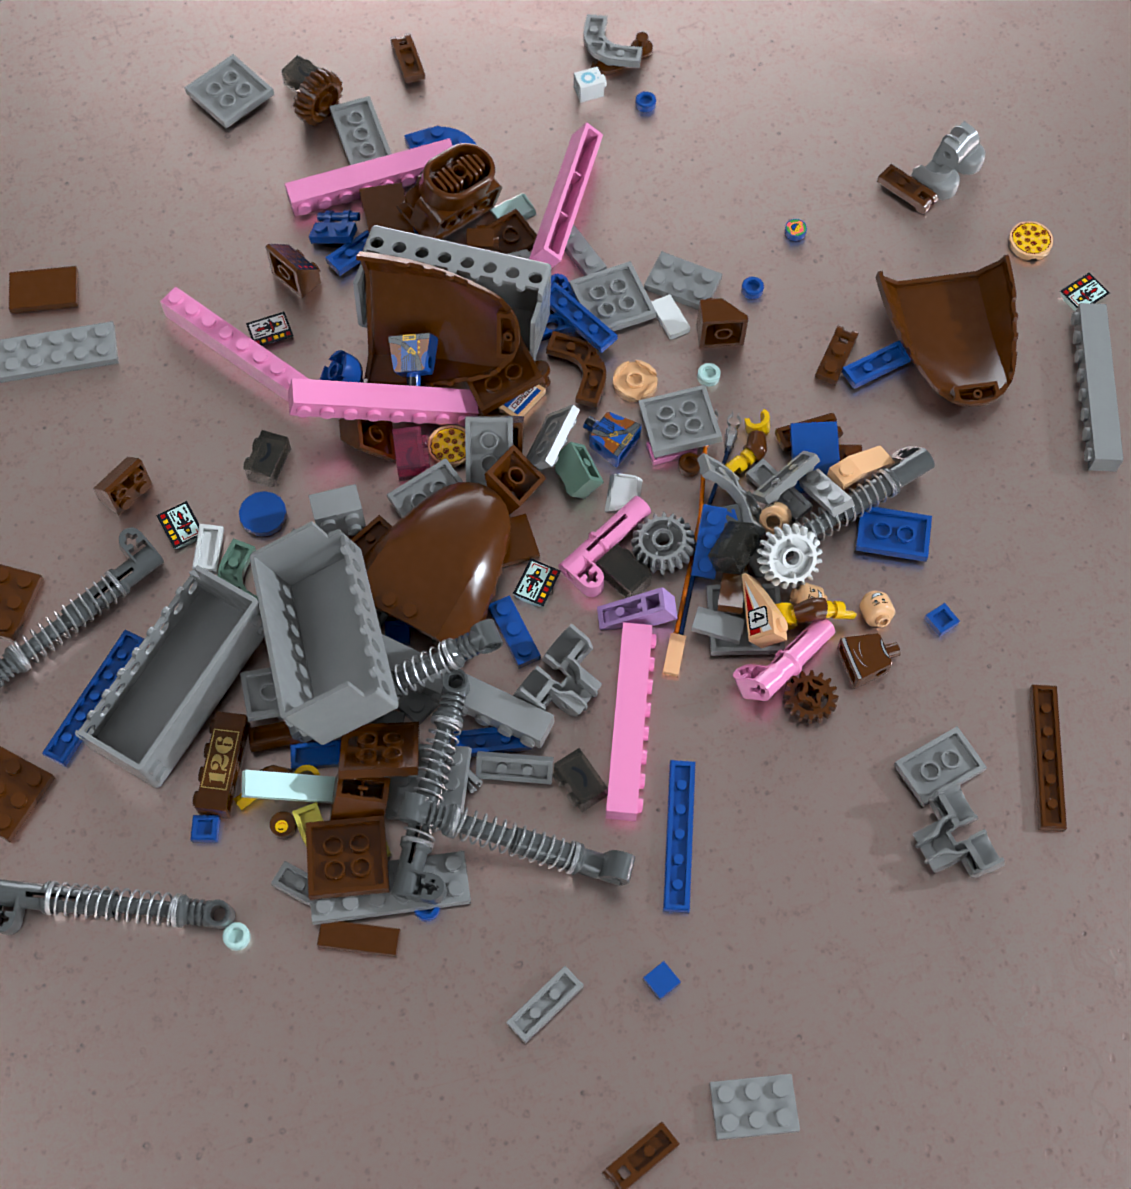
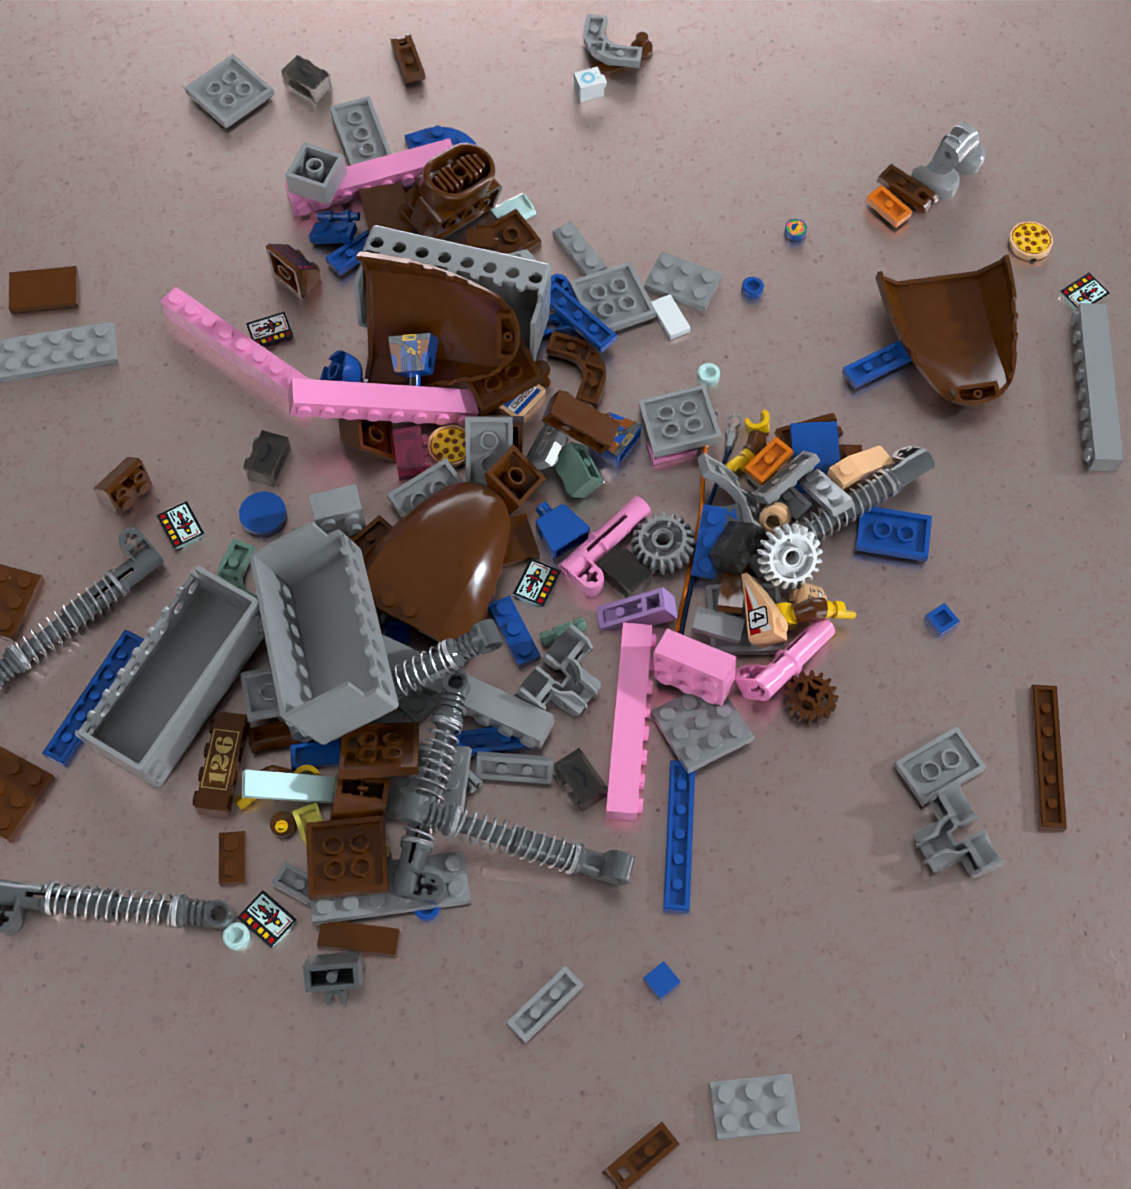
(205, 828): blue tile -> none
(208, 547): white tile -> none
(232, 858): none -> reddish brown plate
(267, 919): none -> piece
(316, 95): reddish brown gear -> none
(316, 173): none -> light grey brick
(333, 974): none -> dark grey brick
(547, 637): none -> sand green axle
(560, 529): none -> blue torso
(566, 196): bright pink brick -> none
(580, 421): none -> reddish brown brick
(621, 490): white piece -> none
(635, 381): light nougat tile -> none
(645, 102): blue tile -> none
(688, 464): reddish brown tile -> none
(694, 667): none -> bright pink brick
(701, 730): none -> light grey plate
(720, 324): reddish brown slope -> none
(768, 461): none -> orange plate
(836, 356): reddish brown plate -> none
(866, 657): reddish brown torso -> none
(877, 609): light nougat head -> none
(888, 206): none -> orange plate

